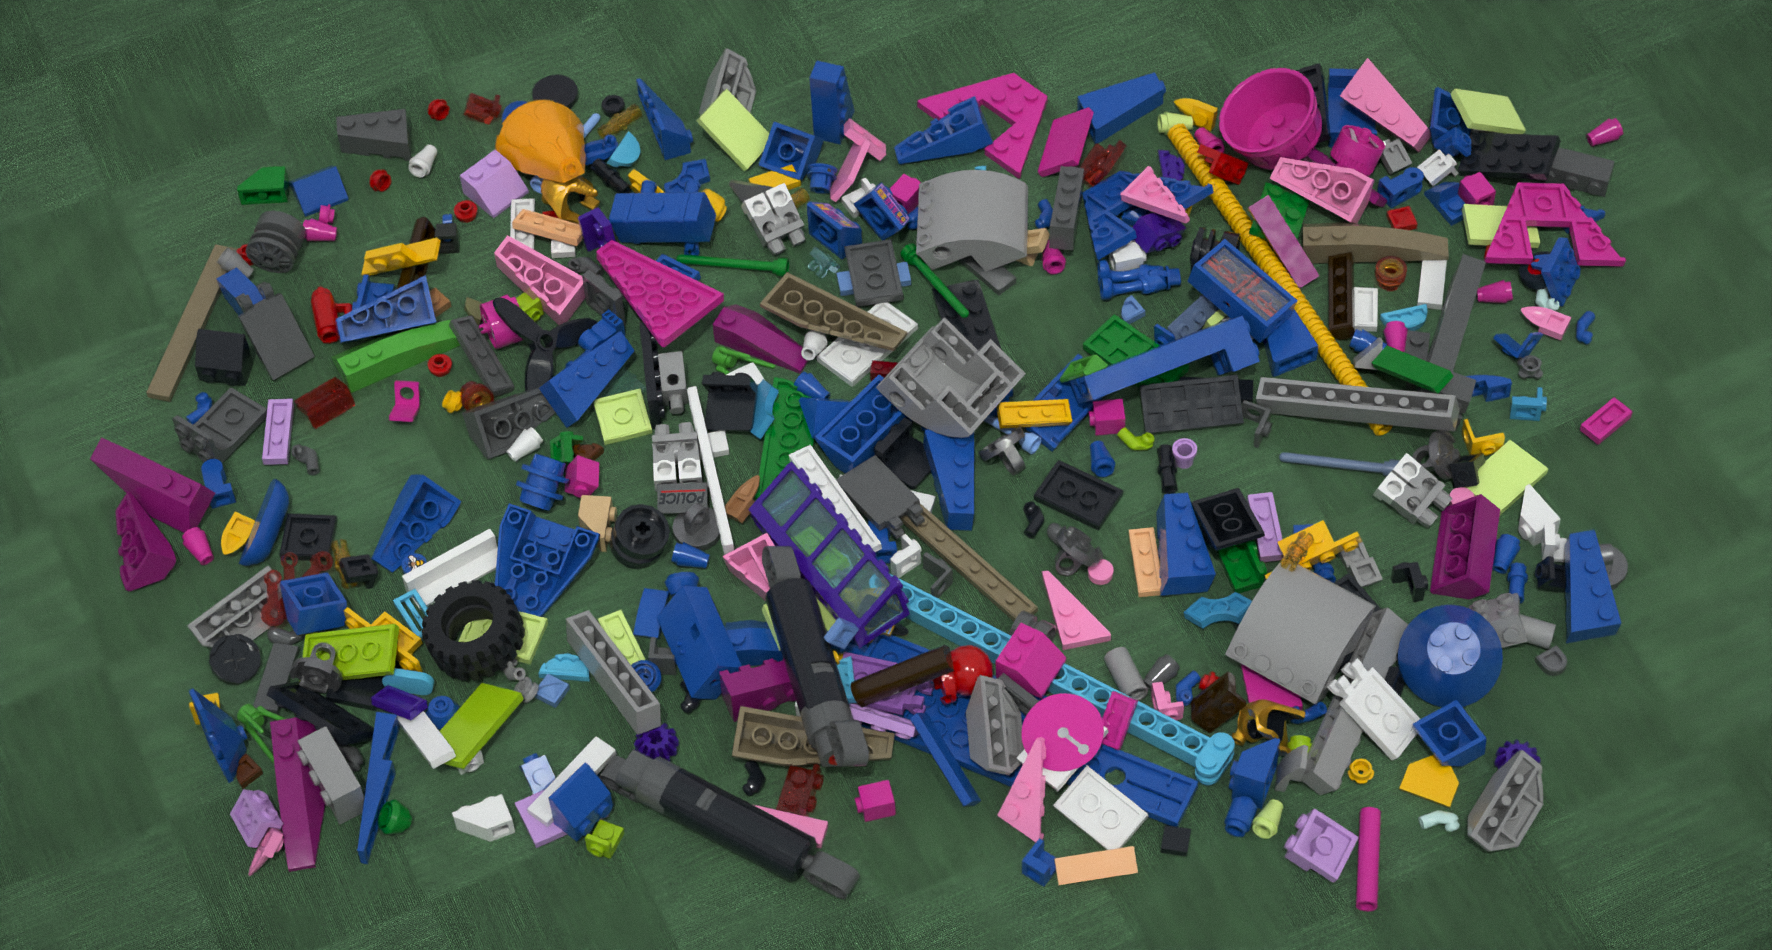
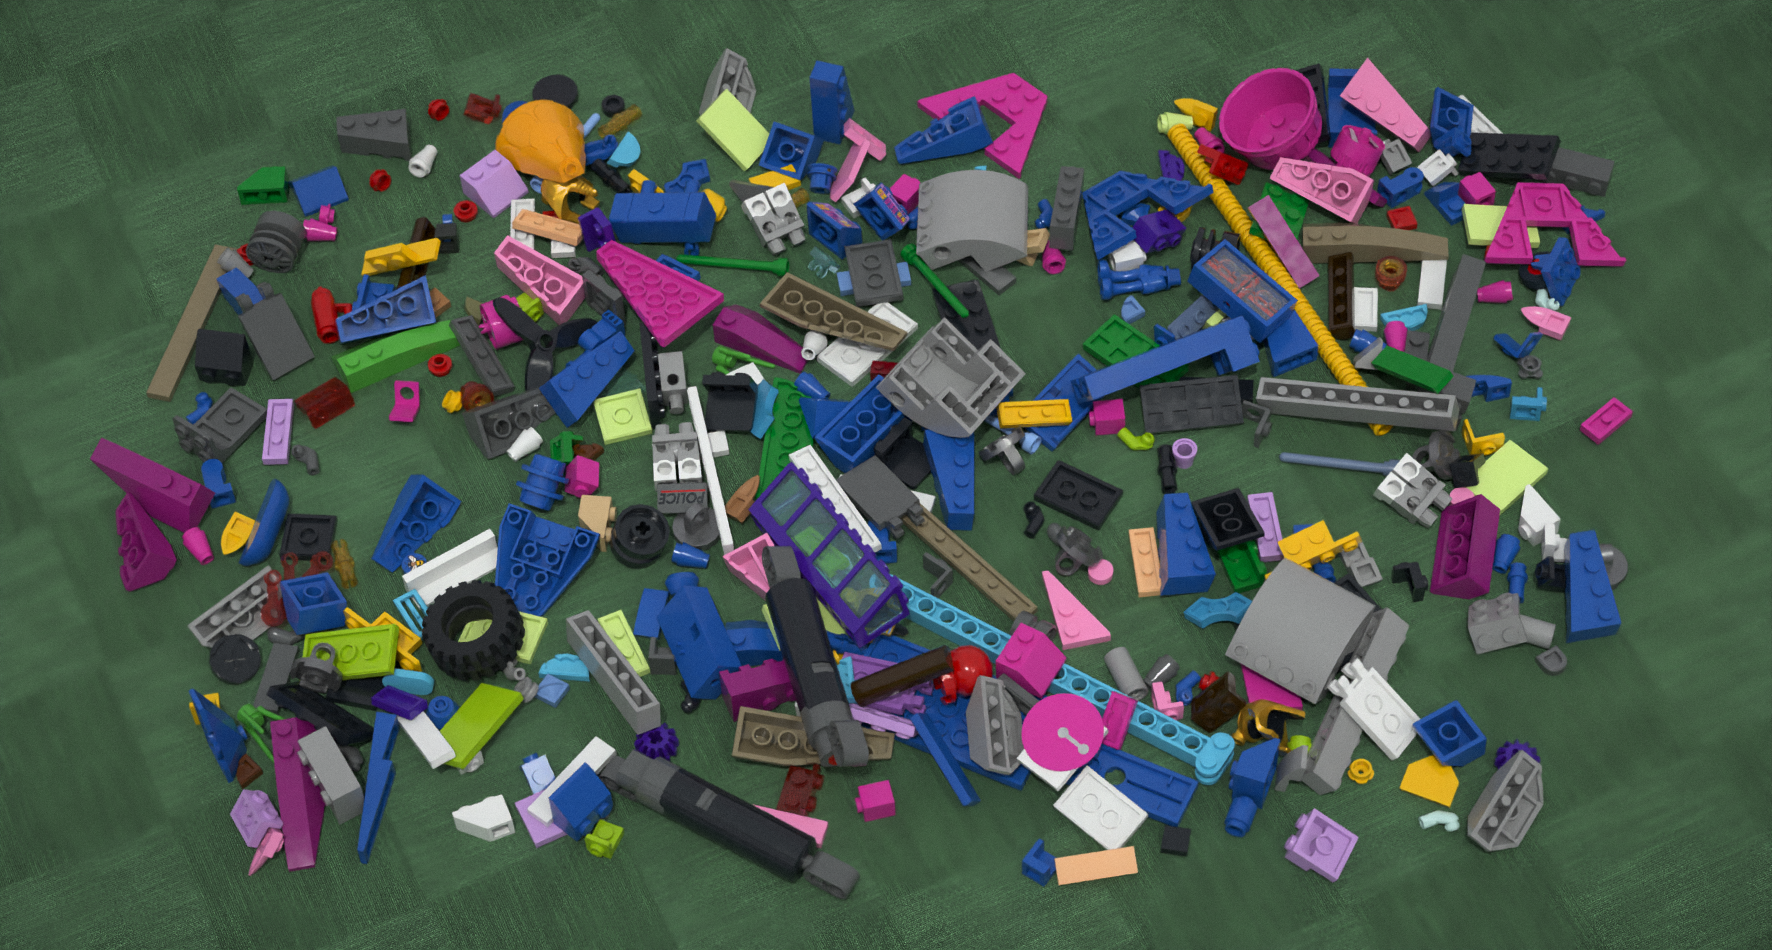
(359, 569): black bracket -> none
(394, 818): green cone -> none
(649, 670): blue cone -> none
(666, 125): blue wedge -> none
(756, 778): black arm -> none
(841, 633): medium blue tile -> none
(907, 558): white bracket -> none
(1025, 799): bright pink wing -> none
(1065, 142): dark pink tile -> none
(1083, 367): bright green slope -> none
(1100, 161): clear red bracket -> none
(1101, 461): blue cone -> none
(1121, 104): blue slope -> none
(1151, 194): bright pink wing -> none
(1267, 821): yellowish green cone -> none
(1297, 551): clear yellow pin -> none
(1311, 713): blue arm -> none
(1368, 859): dark pink piece -> none
(1395, 679): black tile -> none
(1450, 655): blue cone -> none
(1487, 112): yellowish green tile -> none
(1583, 323): blue arm -> none
(1605, 132): dark pink cone -> none

